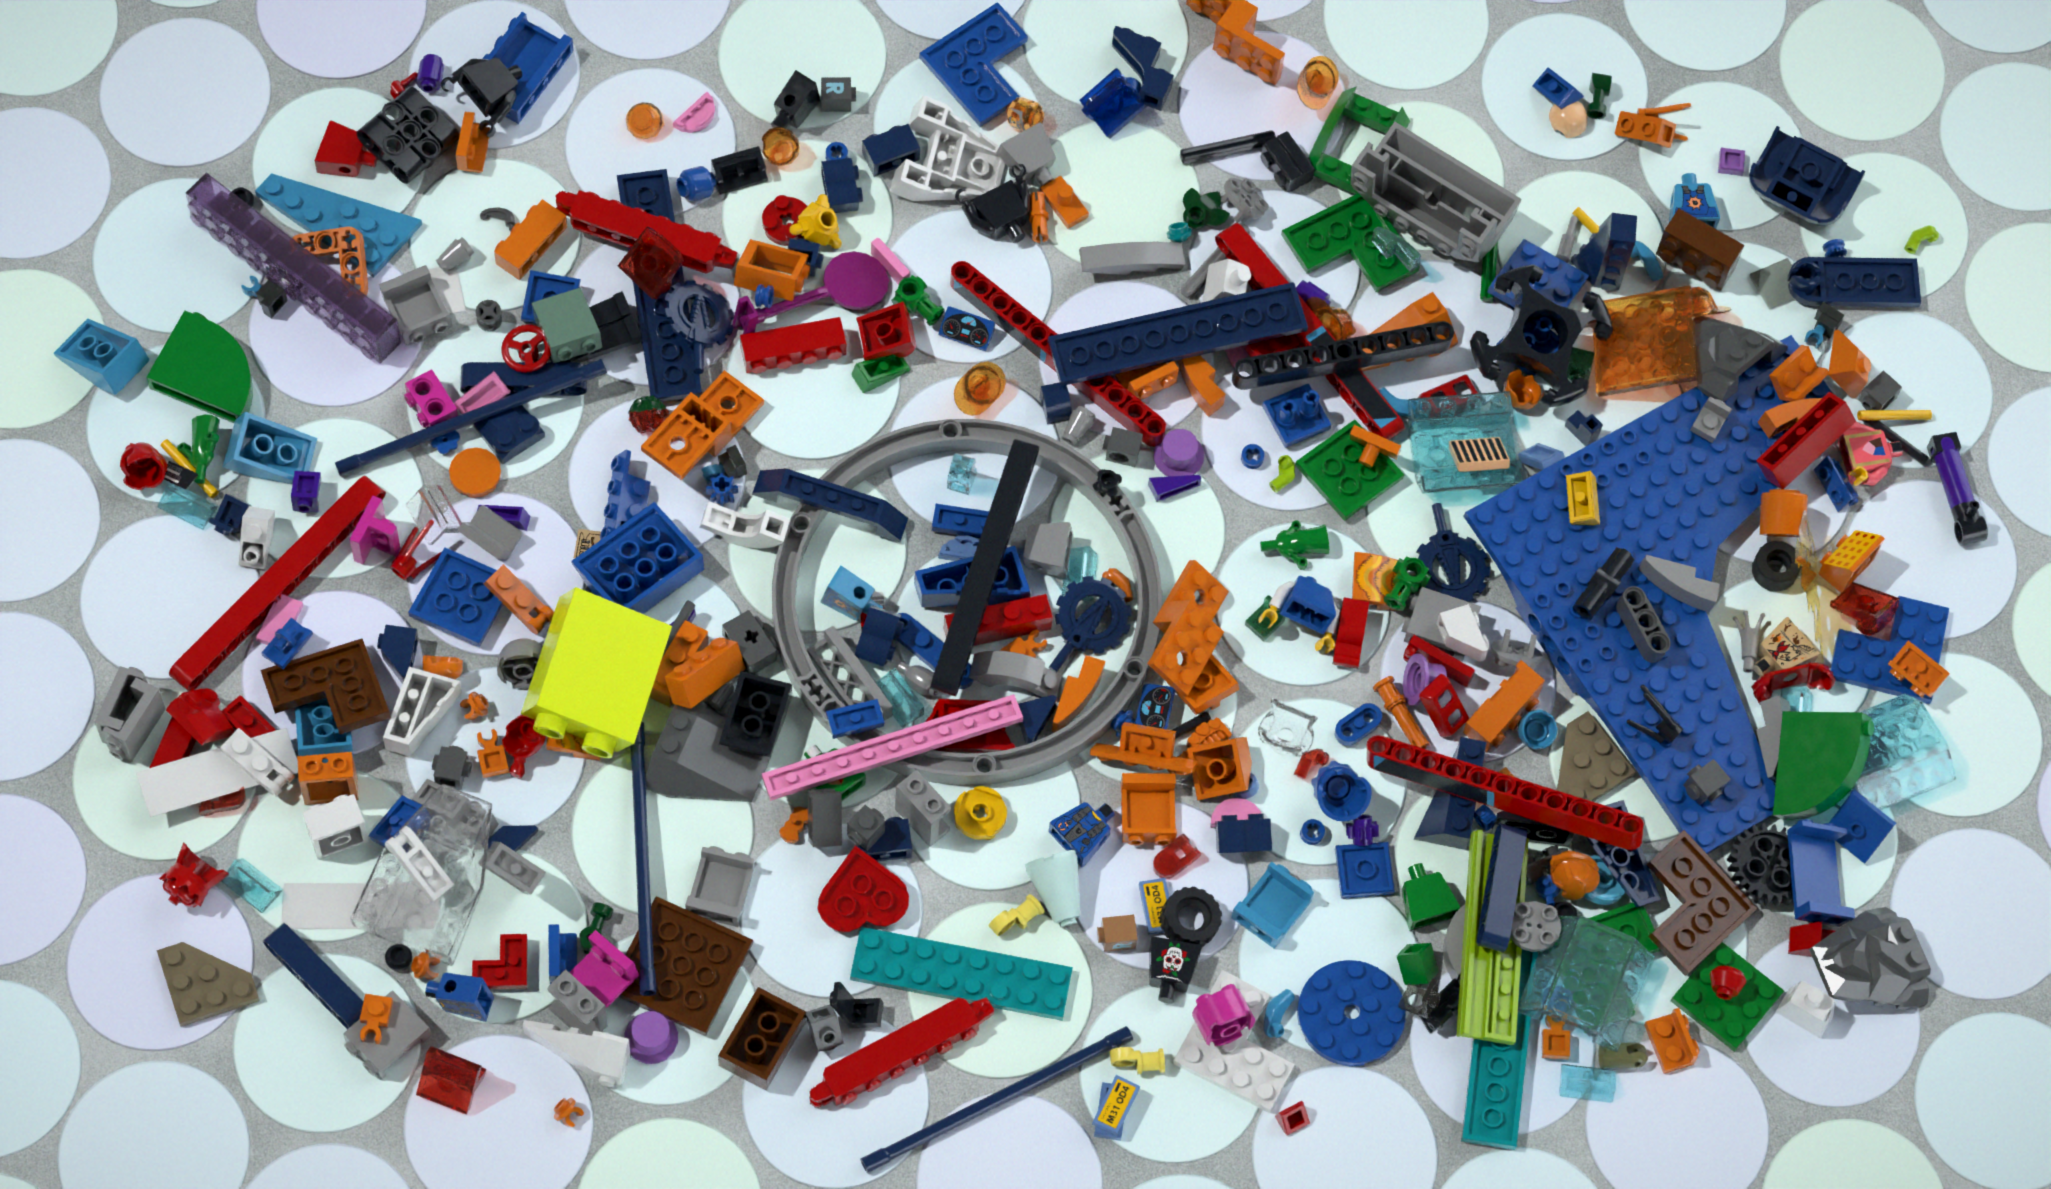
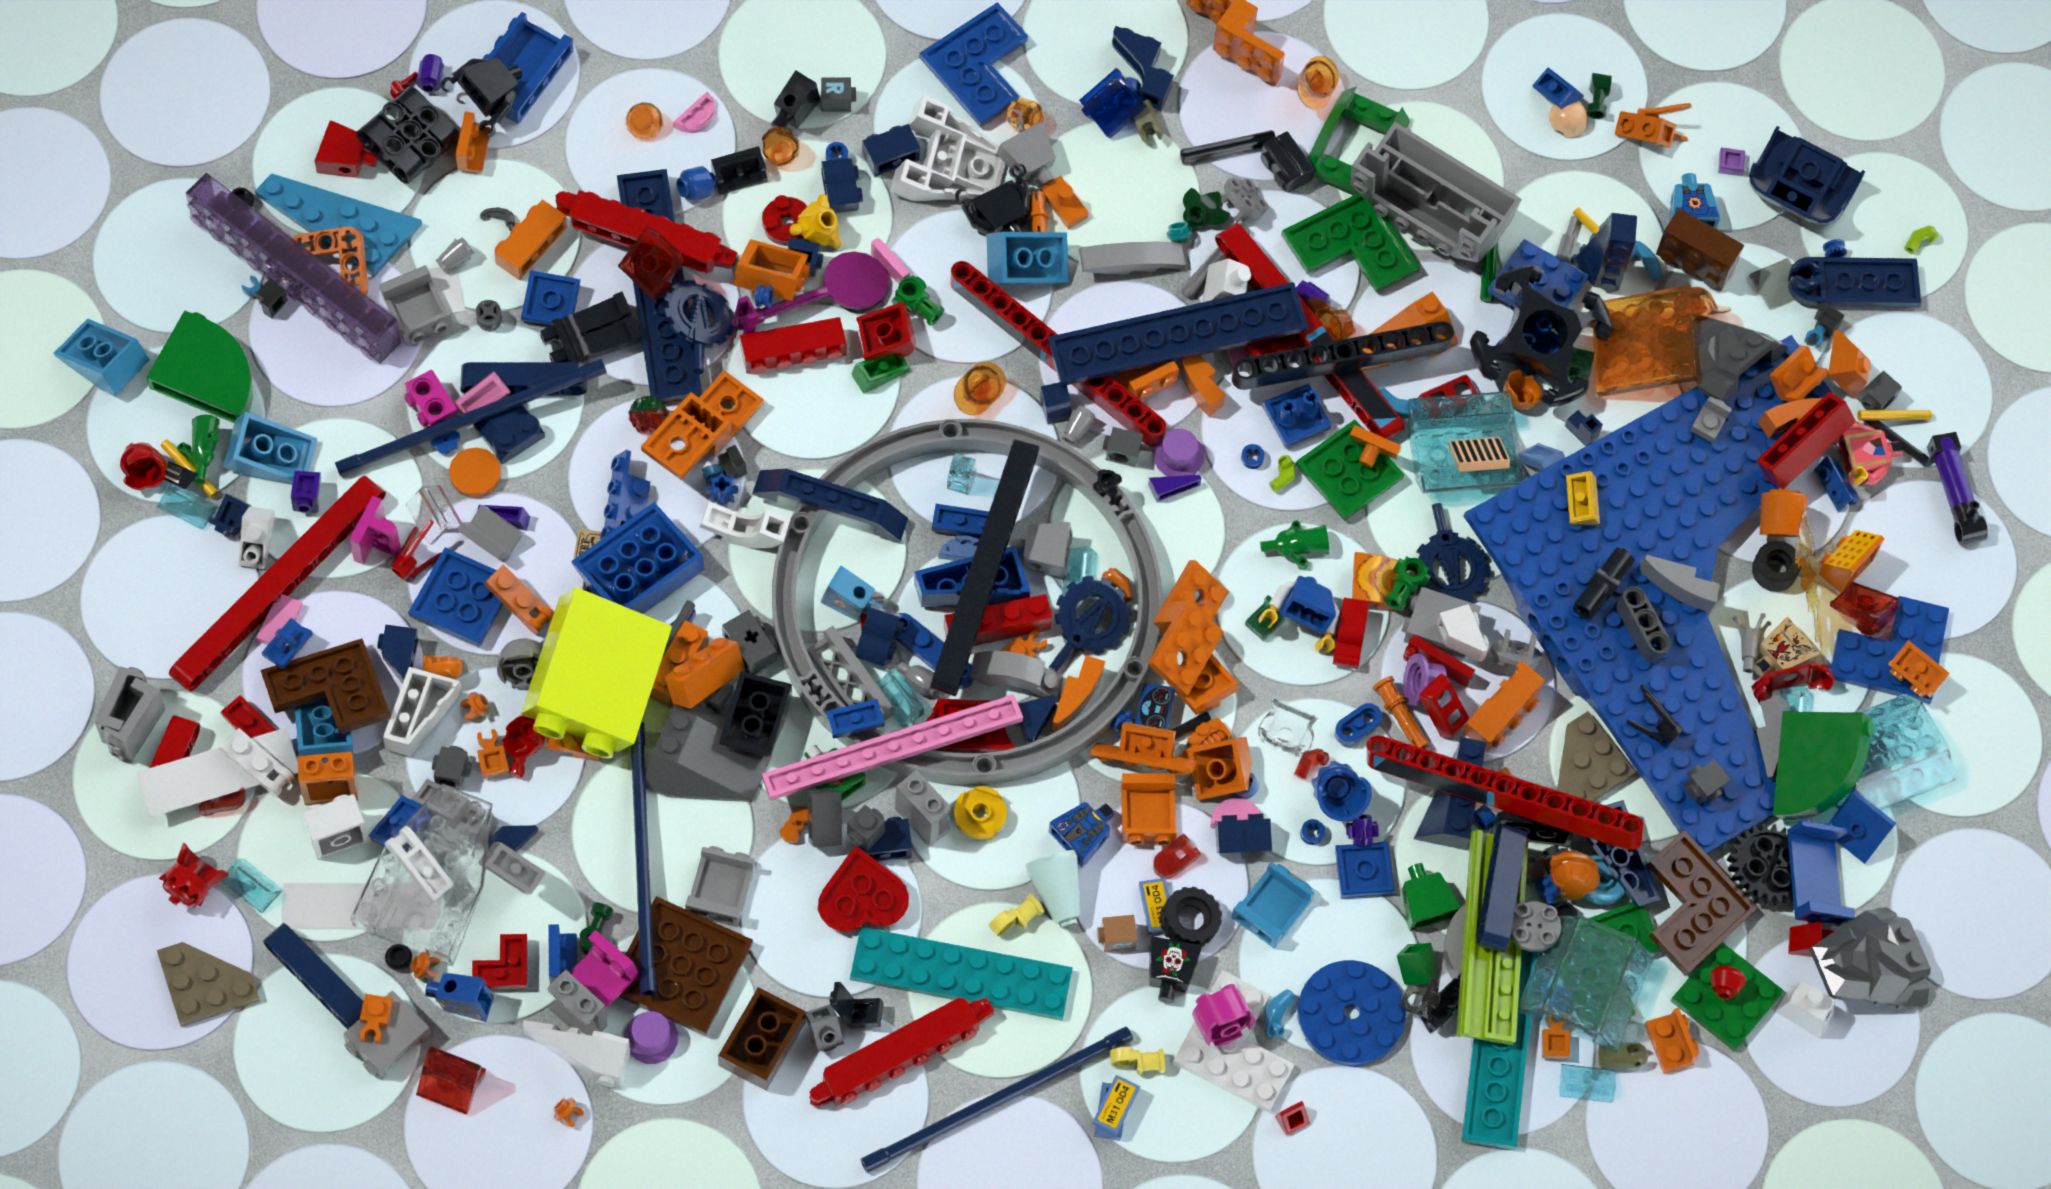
(200, 716): red slope -> none
(529, 357): red piece -> none
(567, 325): sand green panel -> none
(967, 328): slope -> none
(1027, 258): none -> dark azure slope
(1148, 123): none -> olive piece
(1391, 244): clear light blue slope -> none
(1537, 729): dark azure hair -> none

